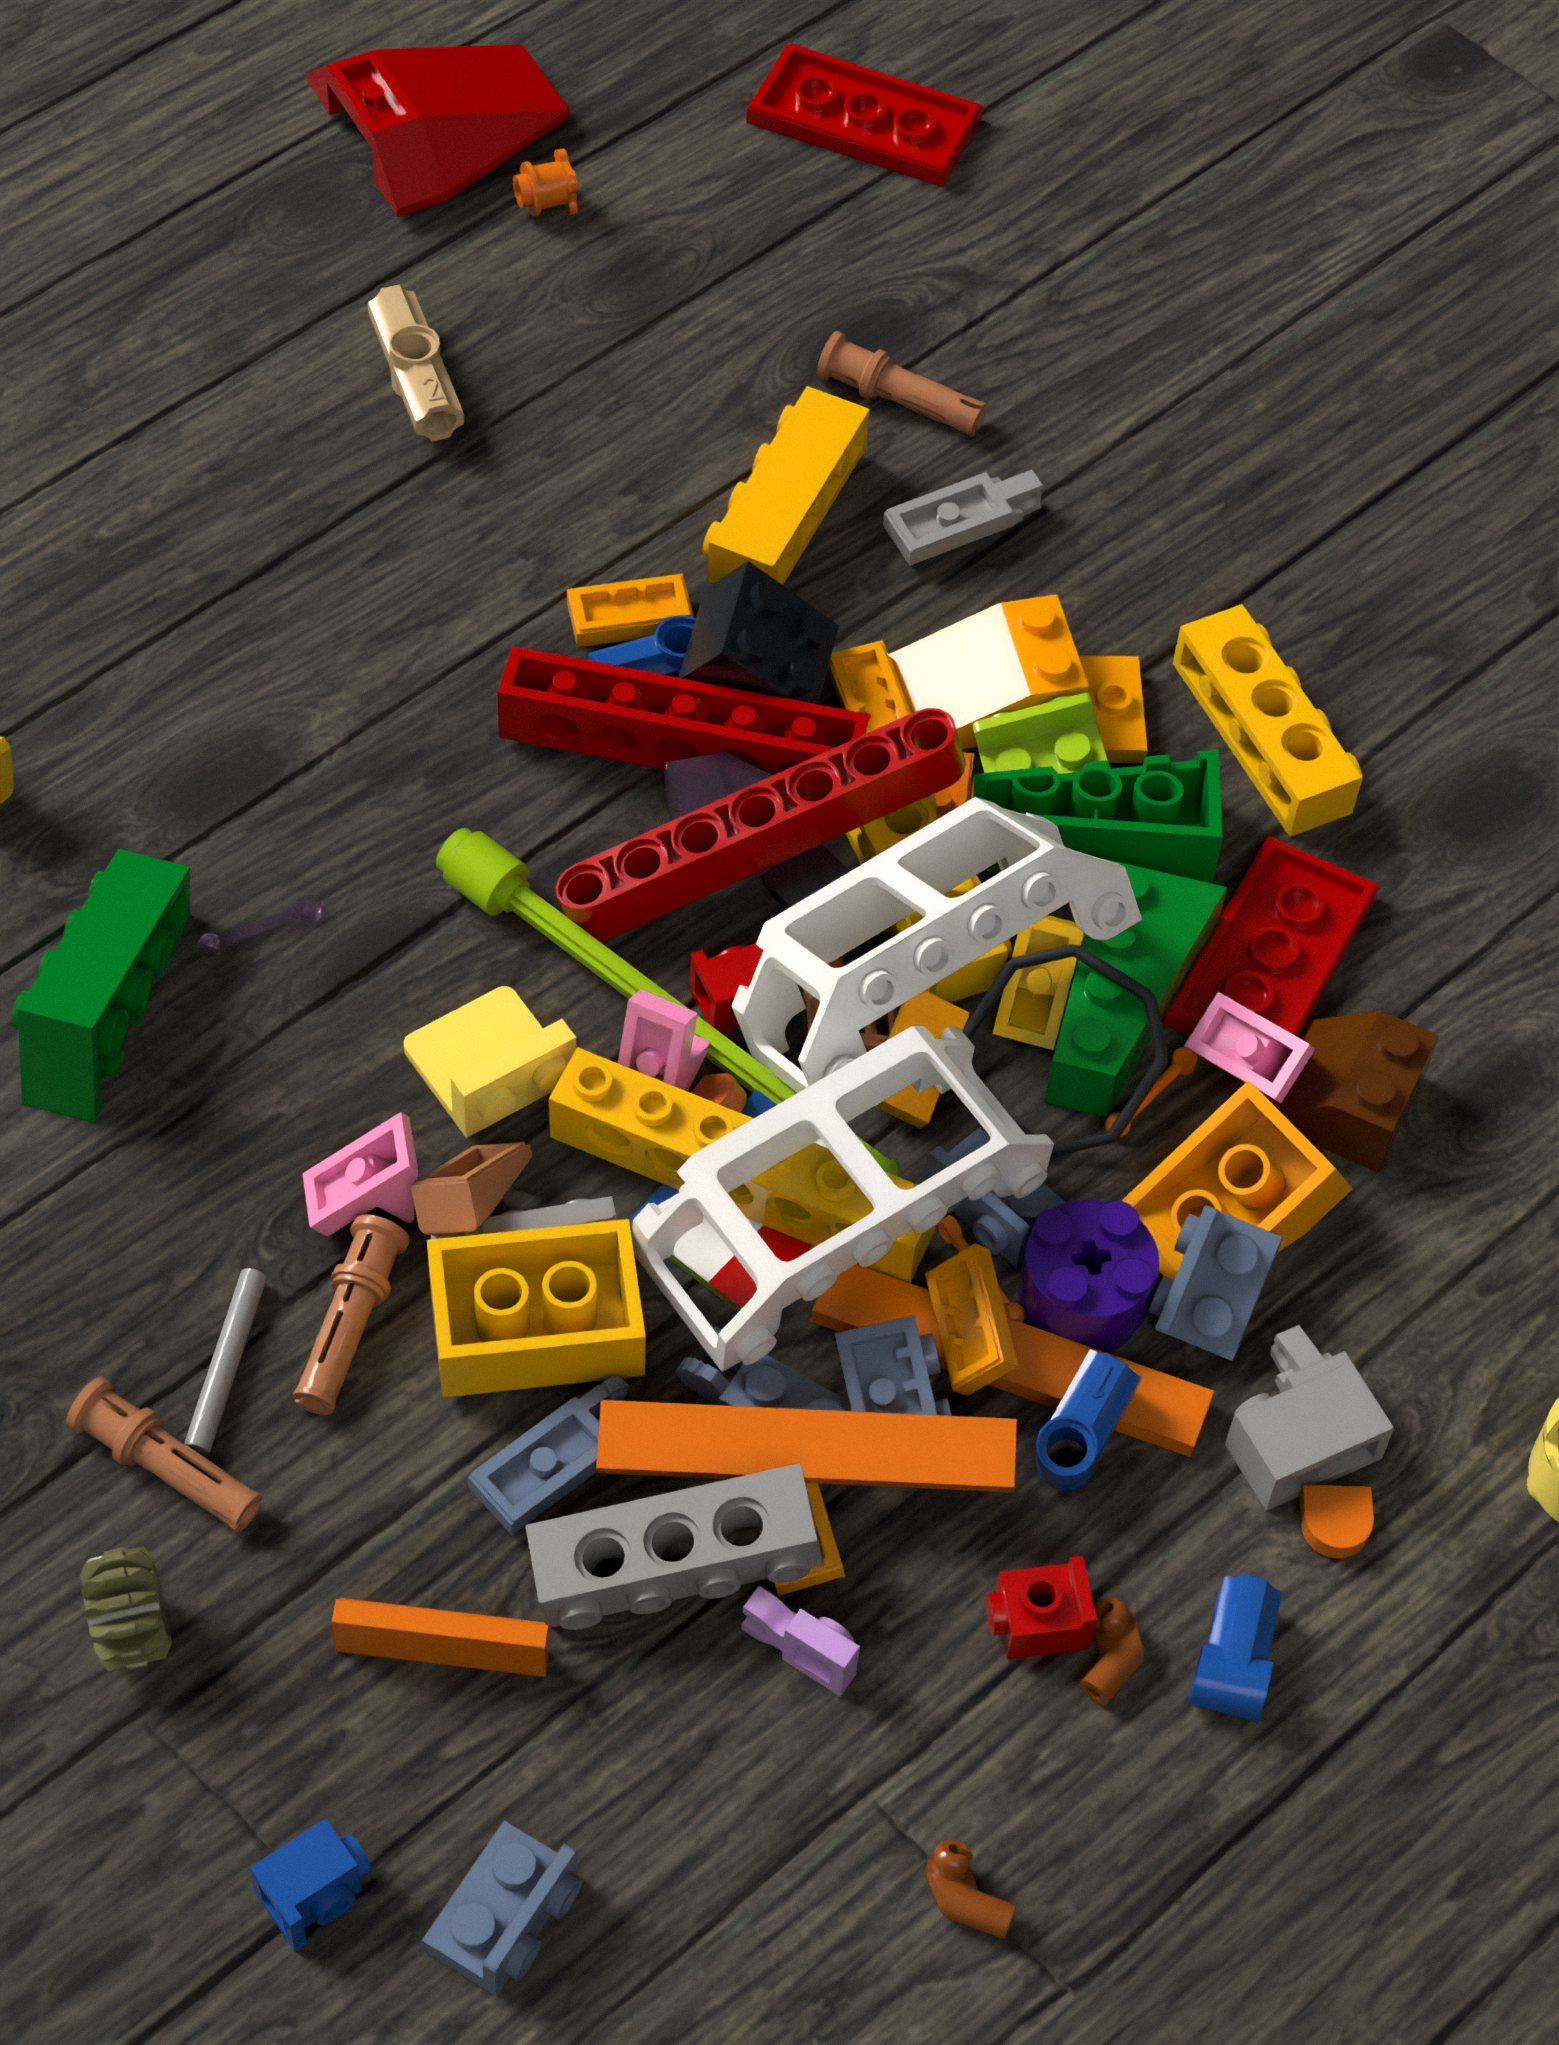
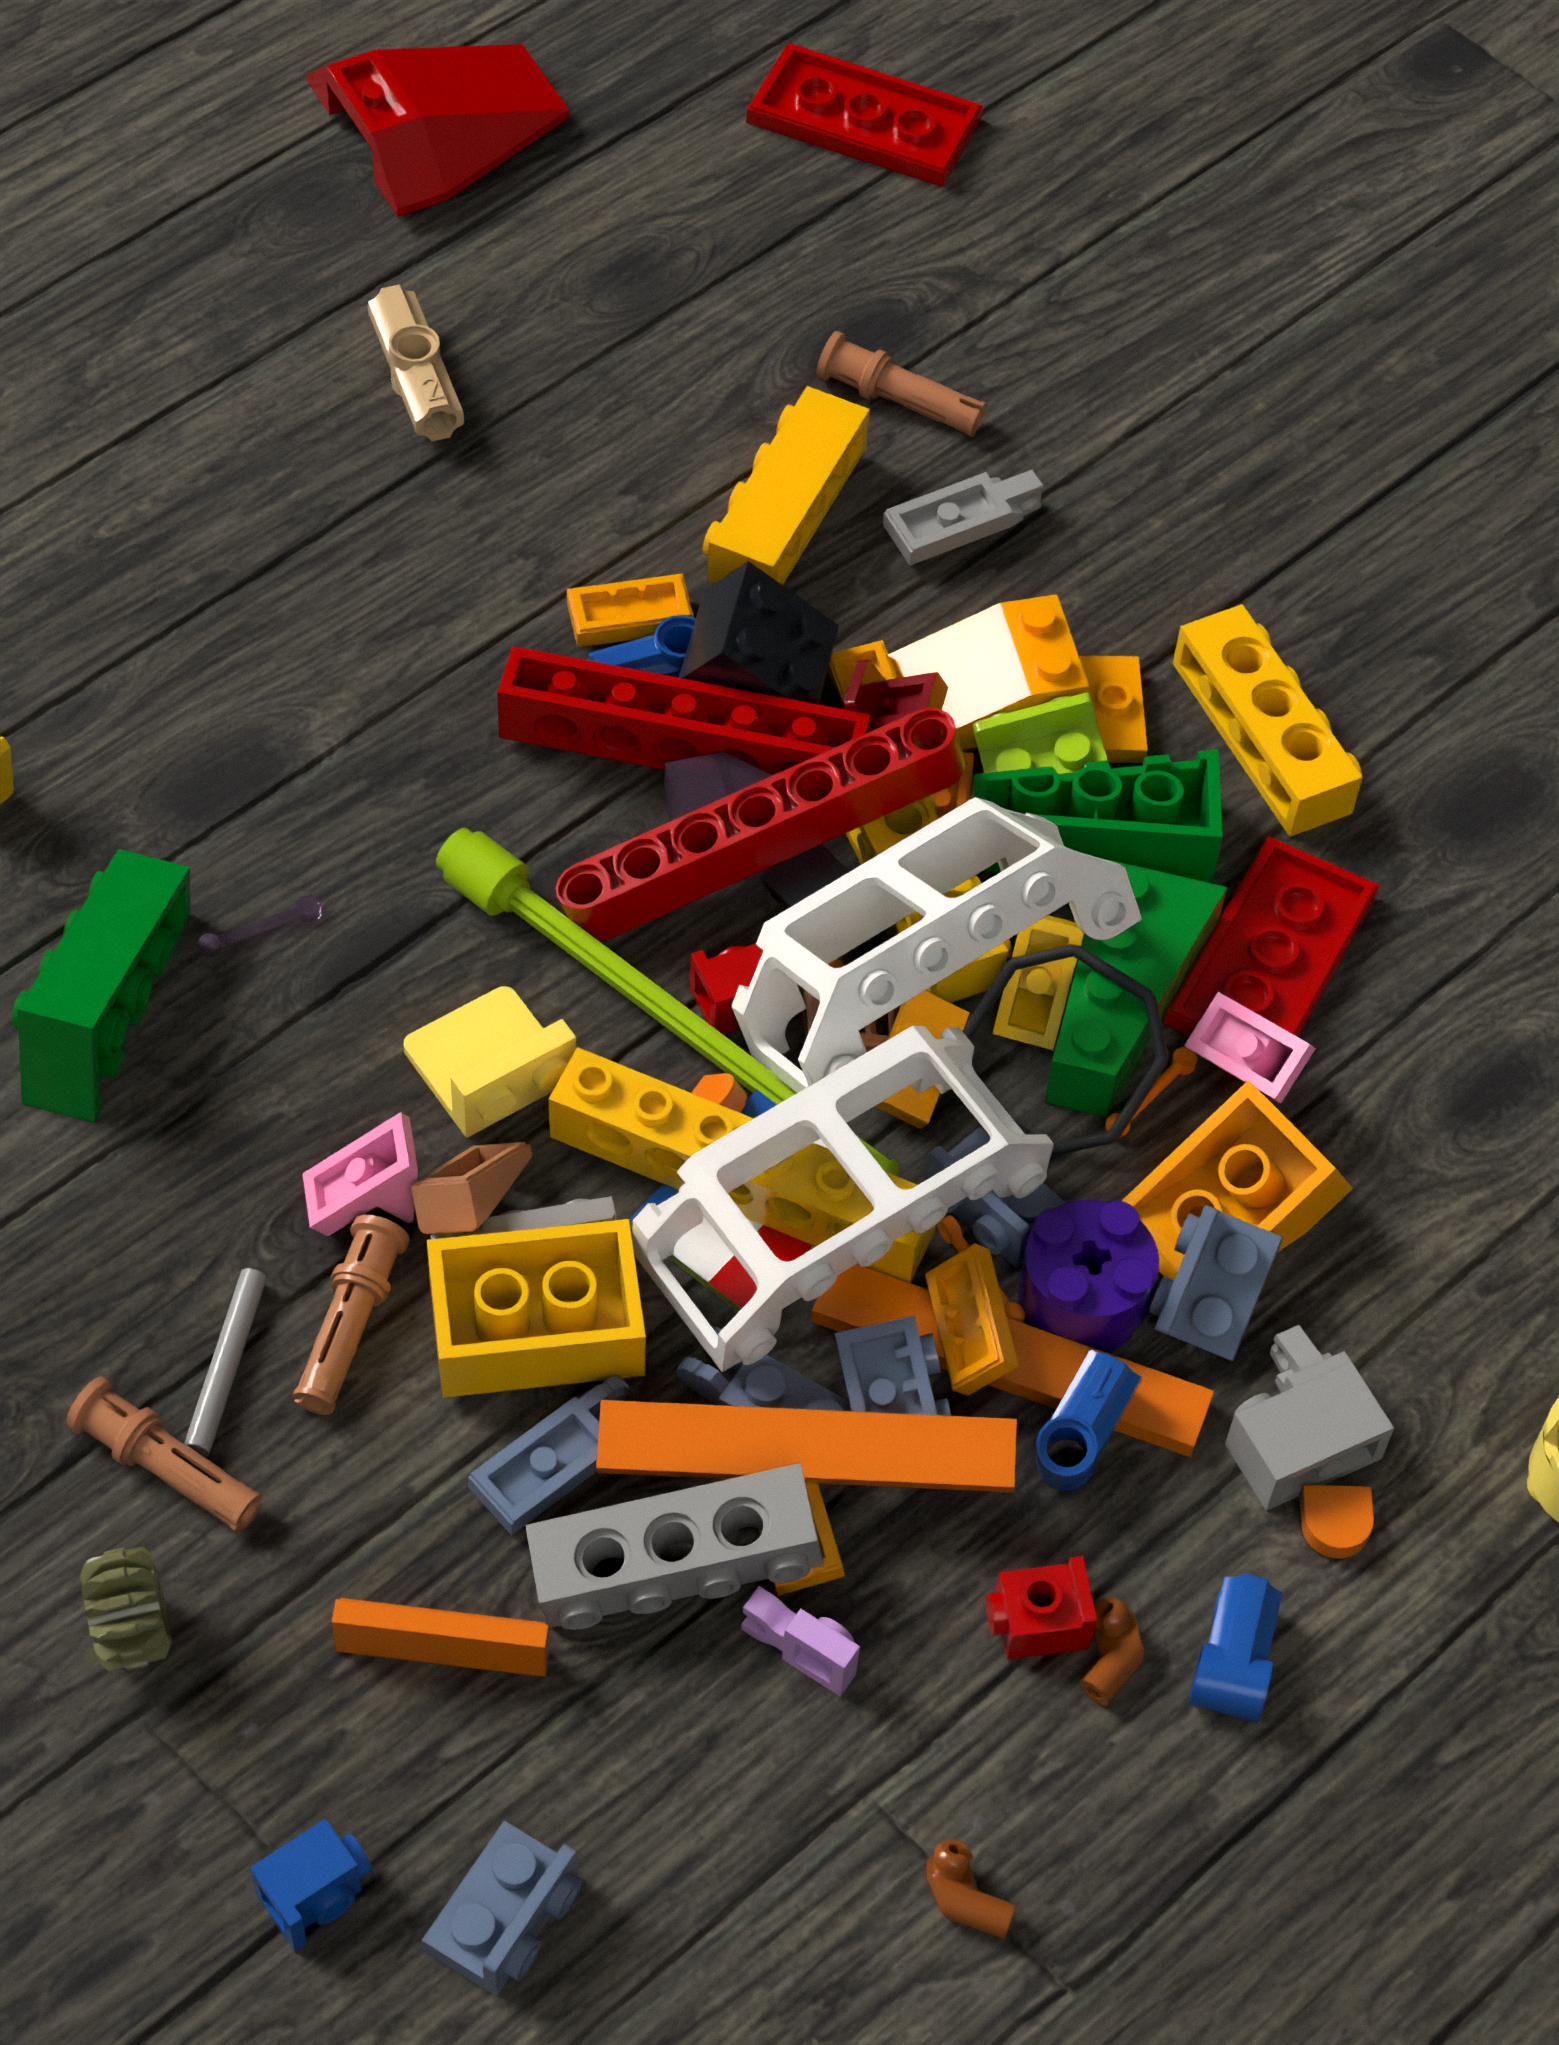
(547, 185): orange brick -> none
(661, 1040): bright pink slope -> none
(893, 697): none -> dark red bracket
(1358, 1083): reddish brown slope -> none

